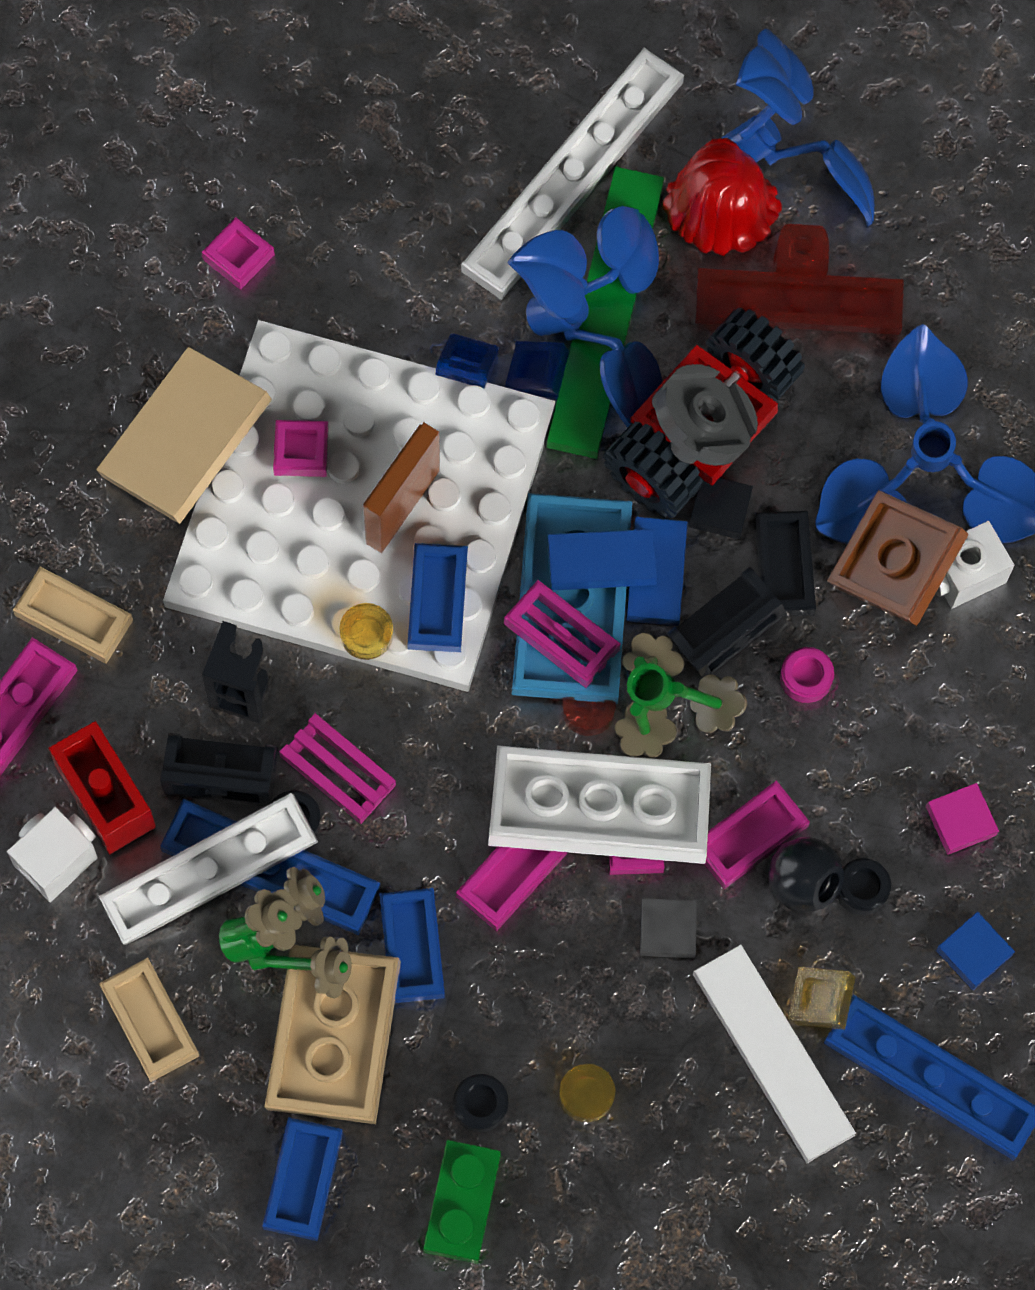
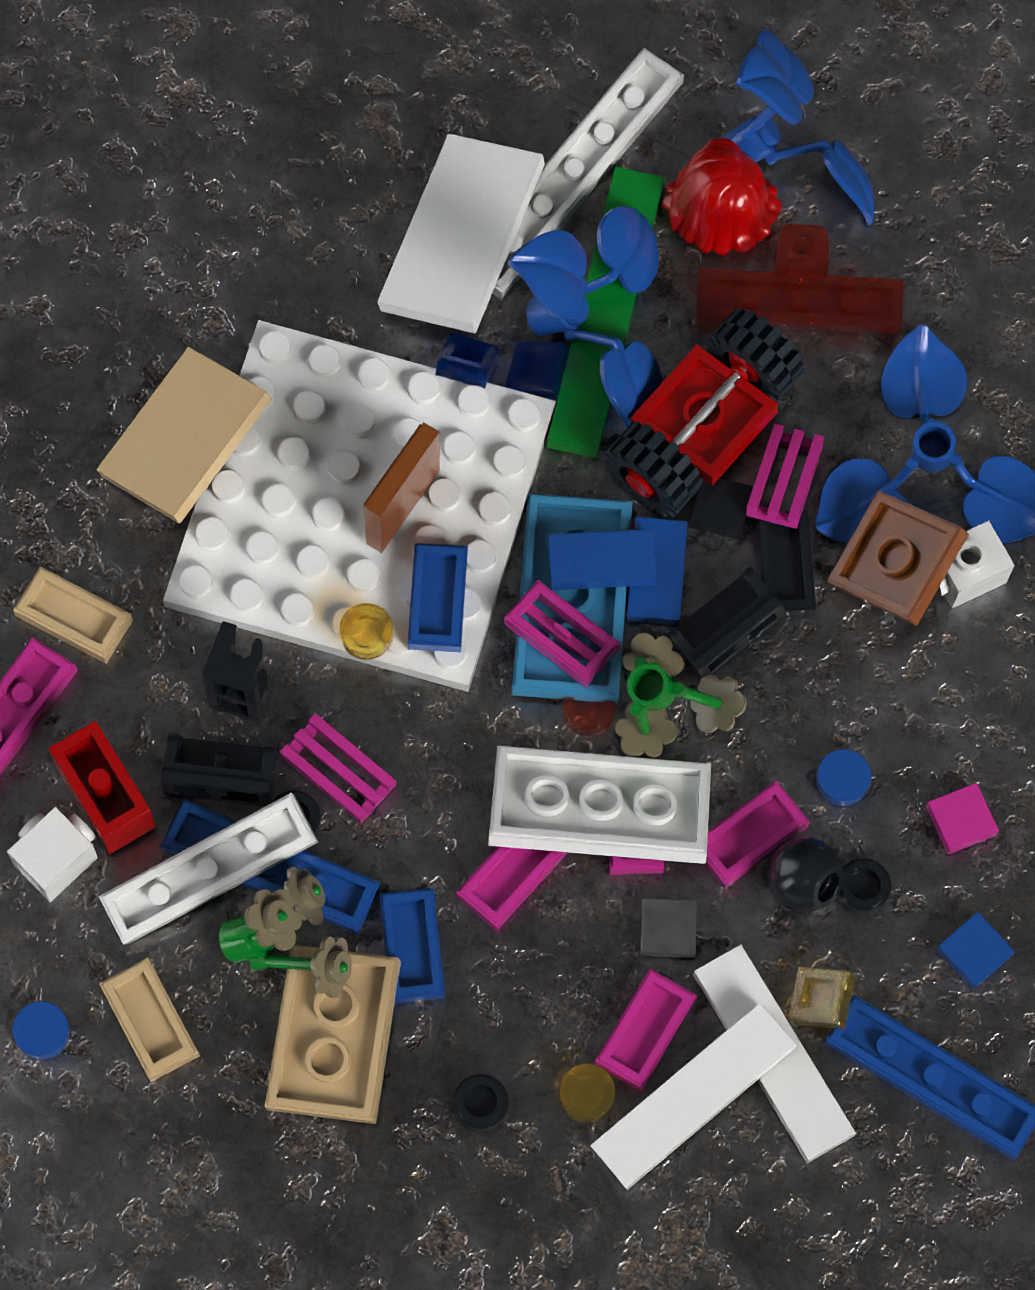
(41, 1030): none -> blue tile
(238, 253): dark pink tile -> none
(301, 448): dark pink tile -> none
(302, 1179): blue tile -> none
(461, 233): none -> white tile
(462, 1201): green plate -> none
(645, 1030): none -> dark pink tile
(691, 434): dark grey plate -> none
(693, 1096): none -> white tile
(795, 443): none -> dark pink tile
(806, 675): dark pink tile -> none
(843, 777): none -> blue tile

